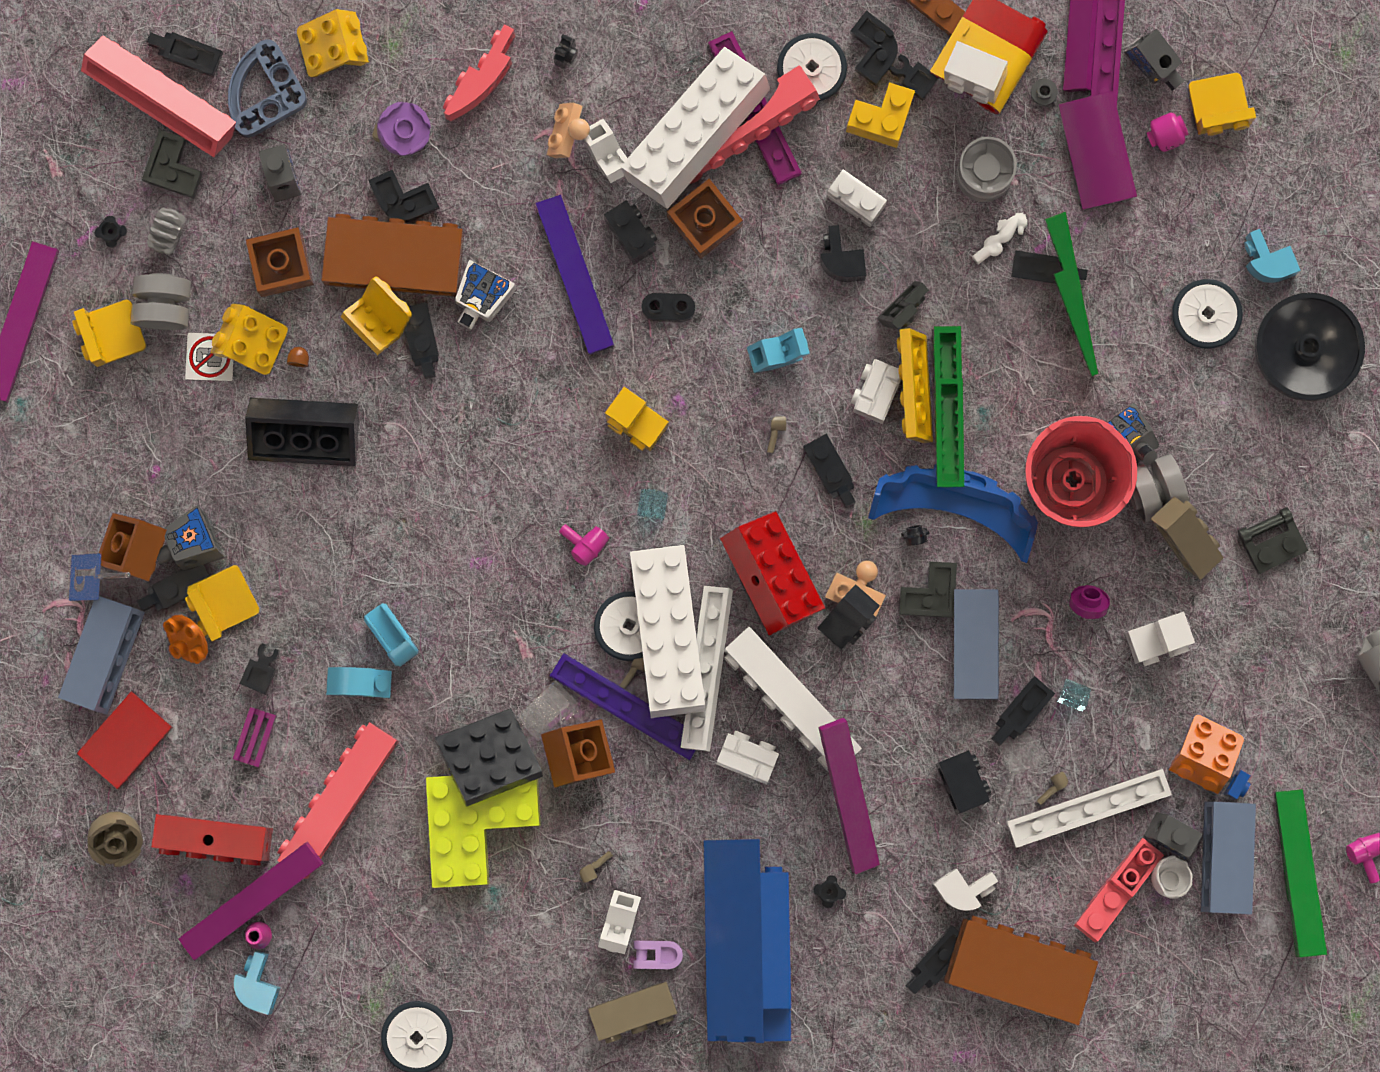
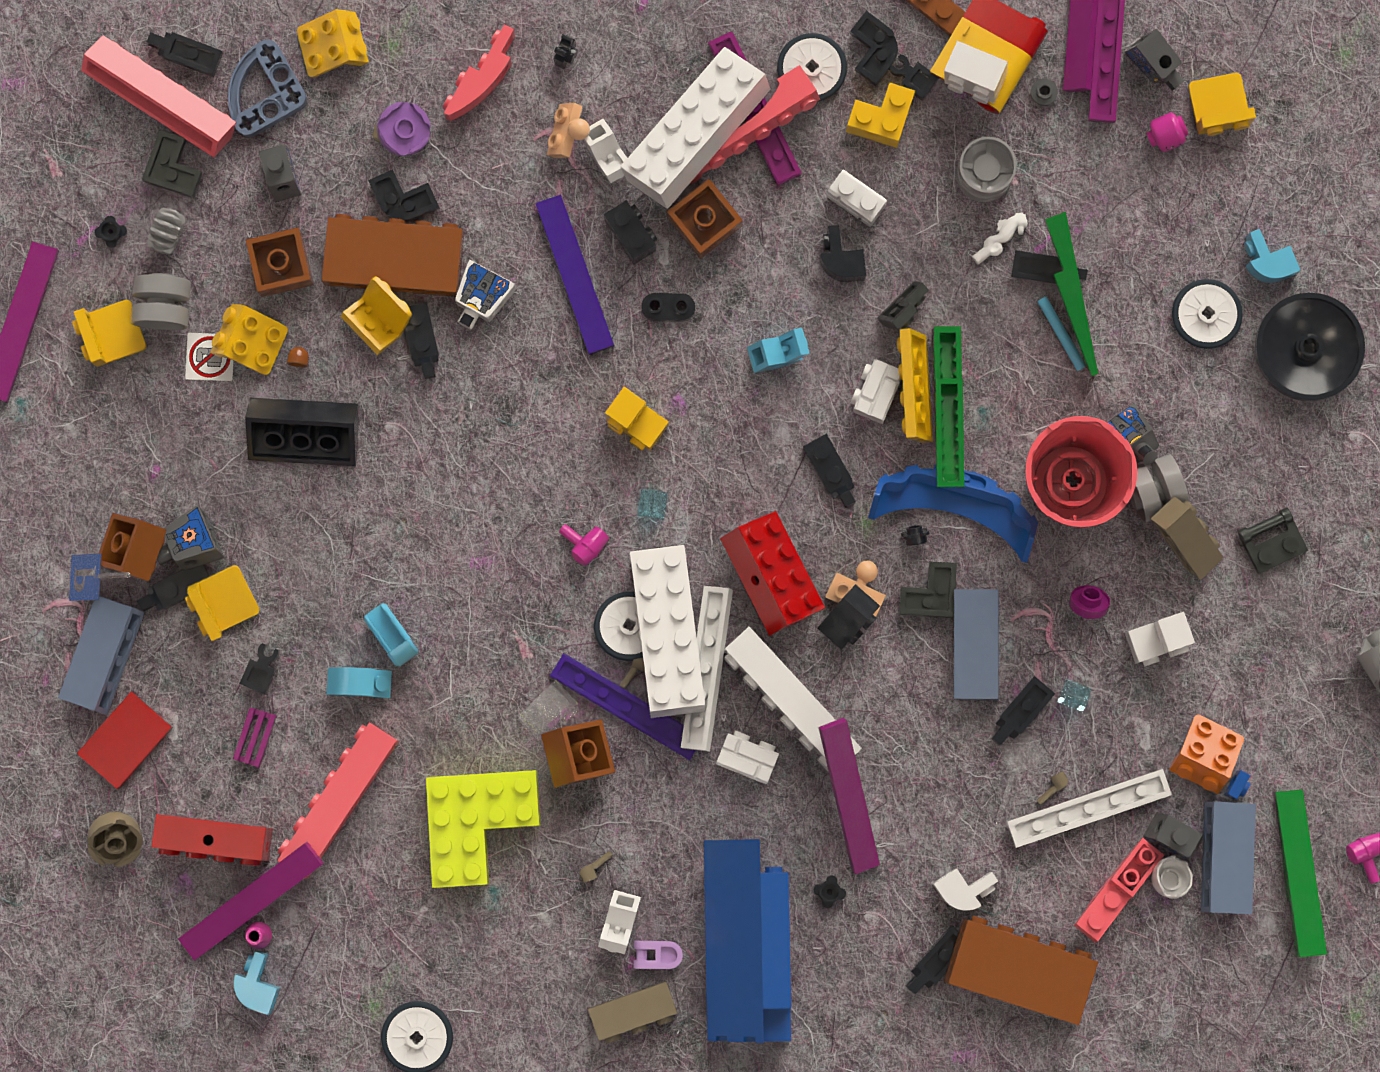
(186, 639): orange dish -> none
(488, 757): black plate -> none
(778, 423): dark tan hand -> none
(963, 782): black brick -> none
(1061, 333): none -> medium azure bar
(1097, 150): magenta slope -> none

